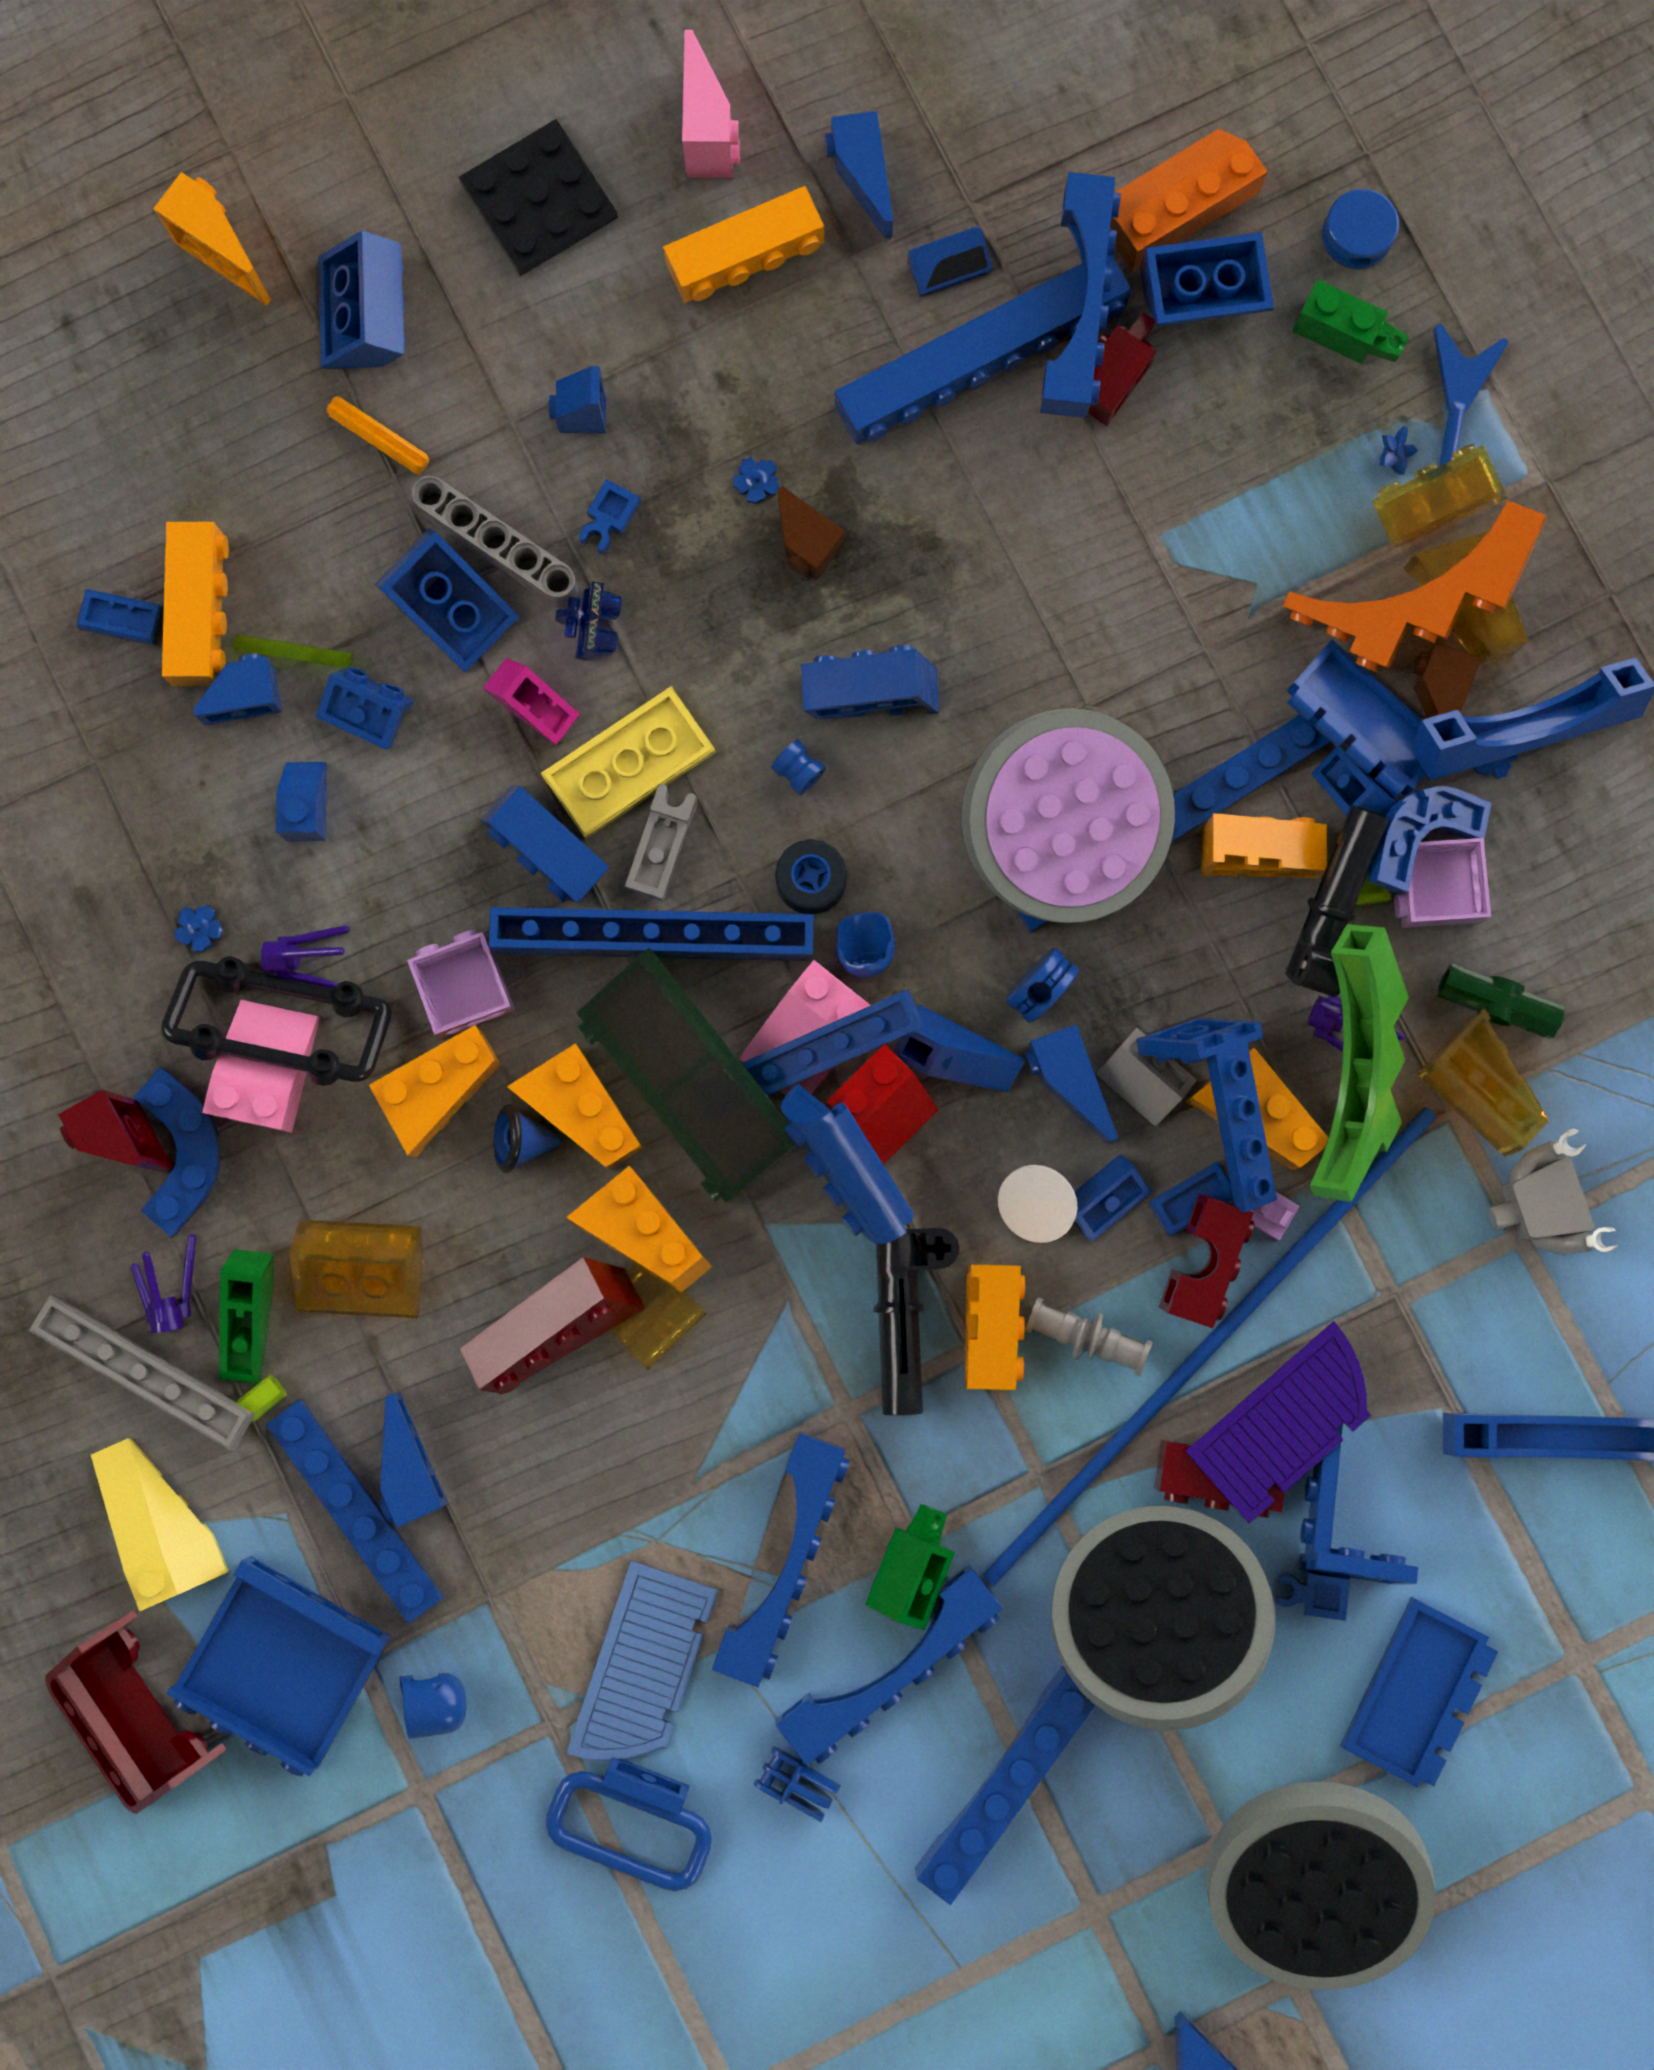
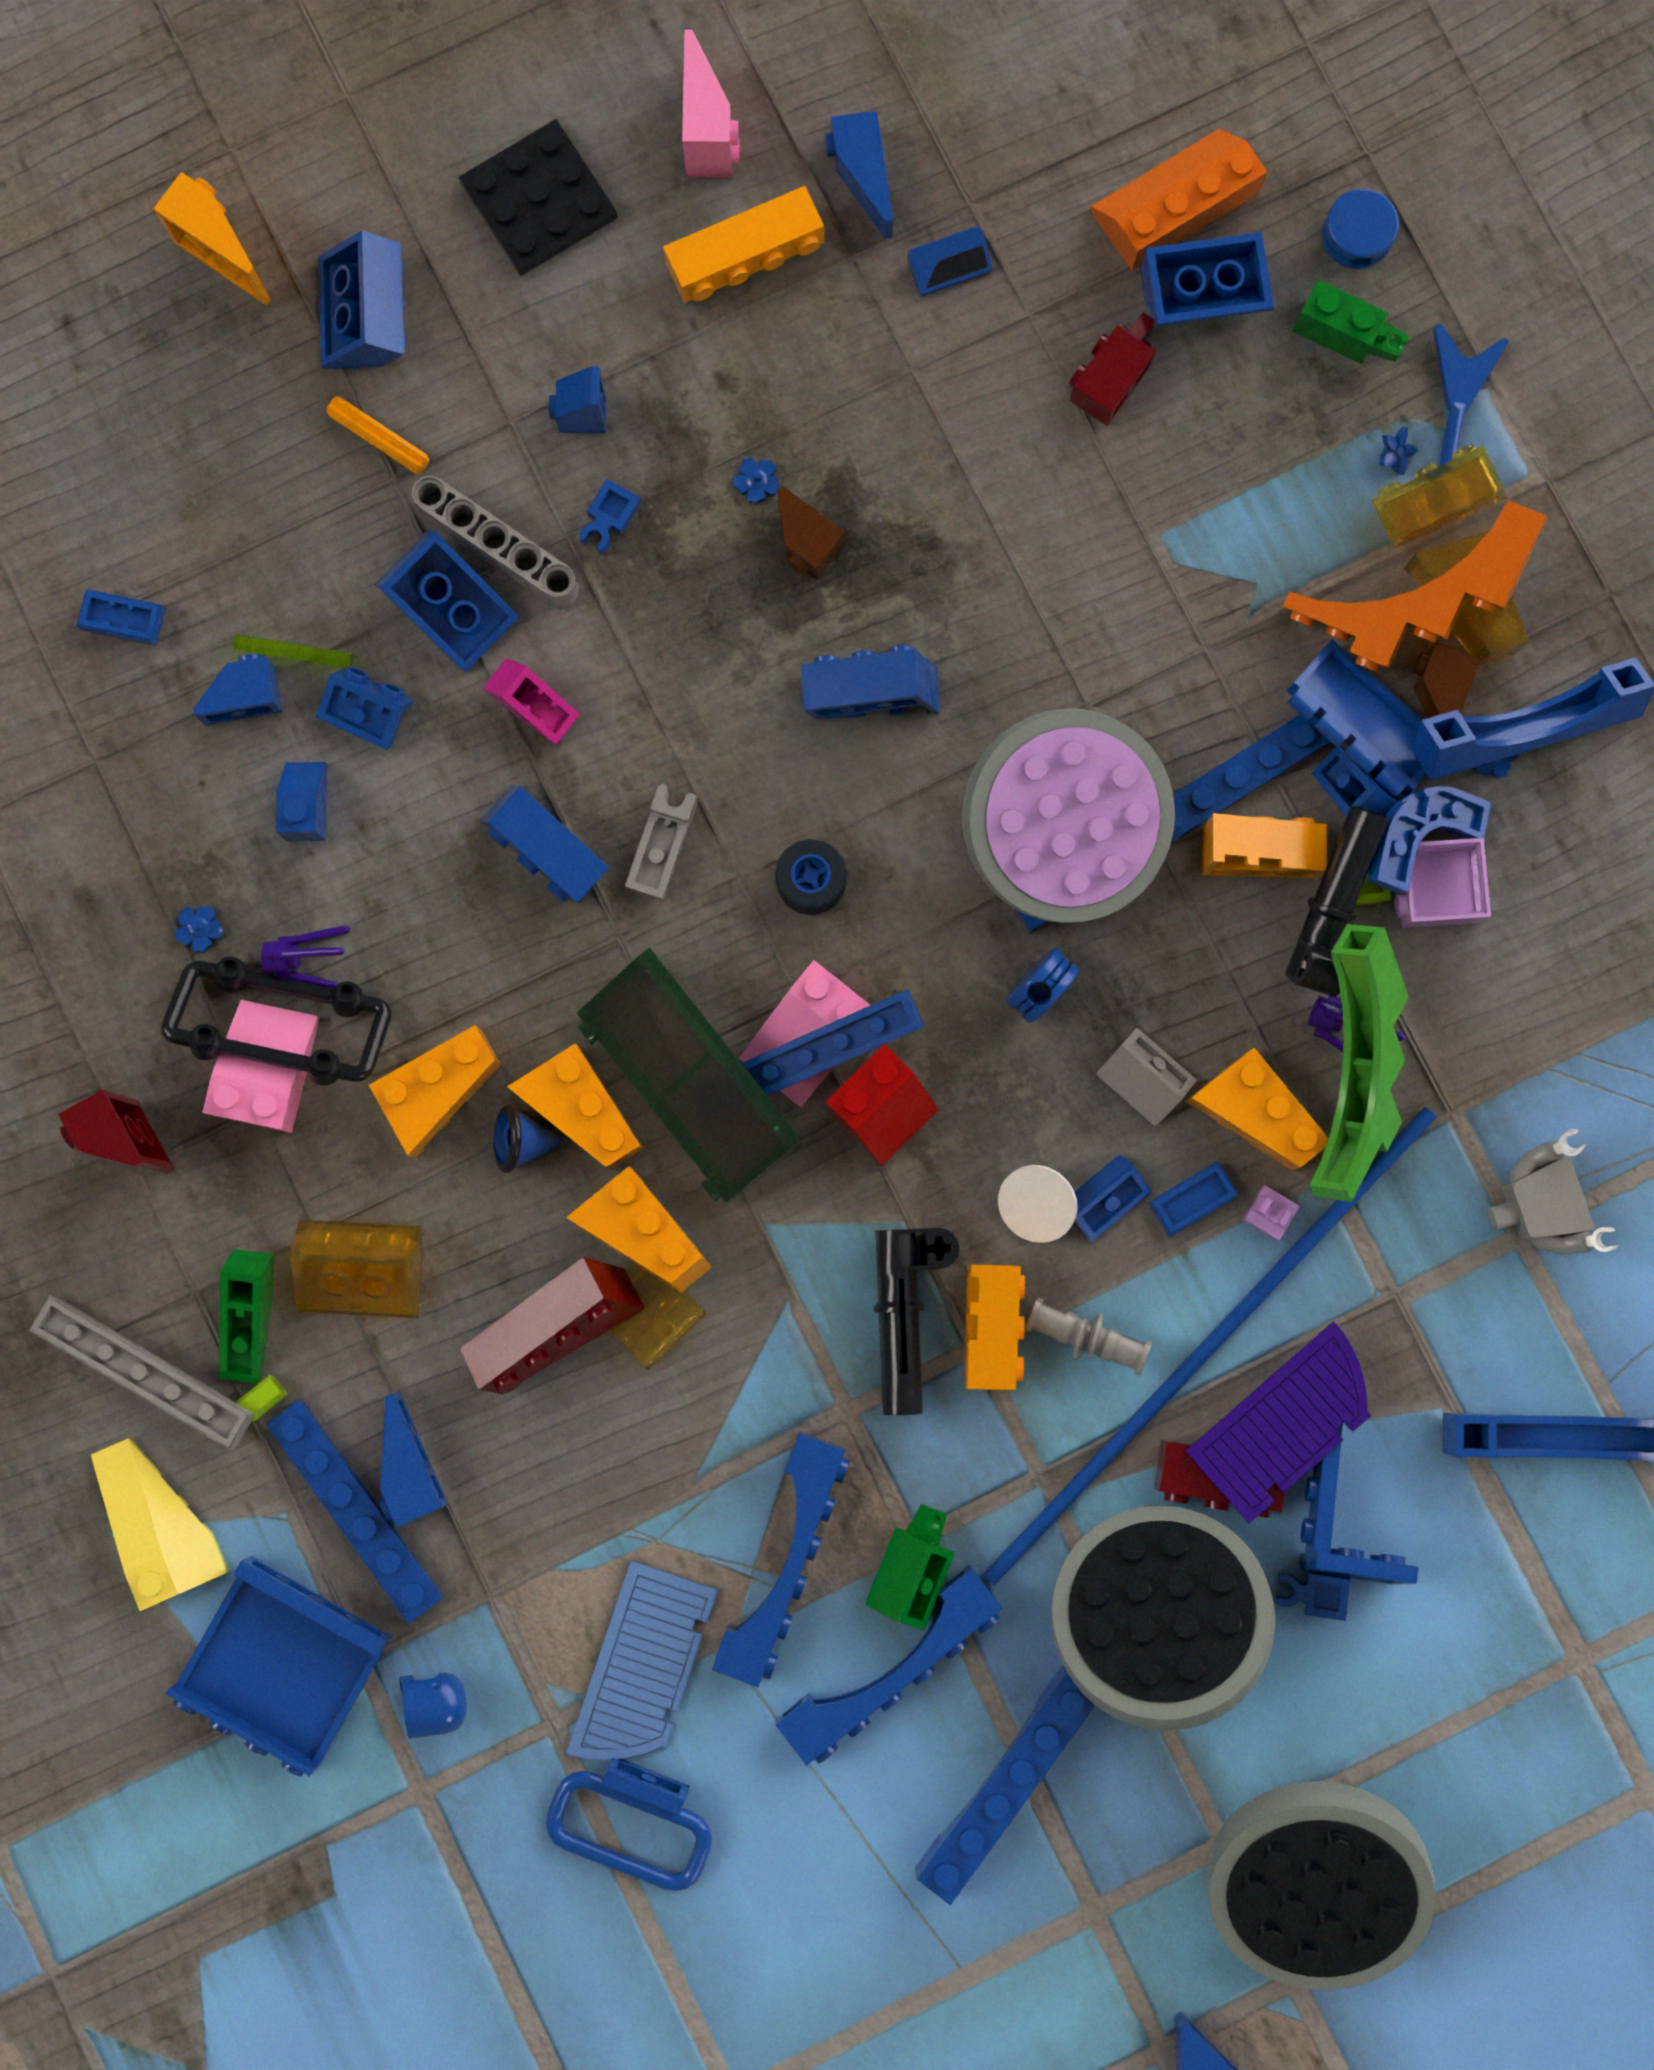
(123, 1720): dark red windscreen -> none
(165, 1313): dark purple plant -> none
(194, 603): light orange brick -> none
(196, 1155): blue plate -> none
(460, 984): lavender piece -> none
(594, 605): clear blue hips -> none
(628, 762): light yellow tile -> none
(665, 932): blue brick -> none
(797, 1784): blue arm -> none
(798, 767): blue wheel -> none
(849, 1165): blue container -> none
(865, 944): blue hair -> none
(957, 1054): blue slope -> none
(971, 354): blue brick -> none
(1068, 1074): blue slope -> none
(1087, 213): blue arch -> none
(1202, 1294): dark red arch -> none
(1235, 1096): blue bracket -> none
(1416, 1692): blue hinge -> none
(1484, 1086): clear yellow wedge -> none
(1502, 999): dark green piece -> none

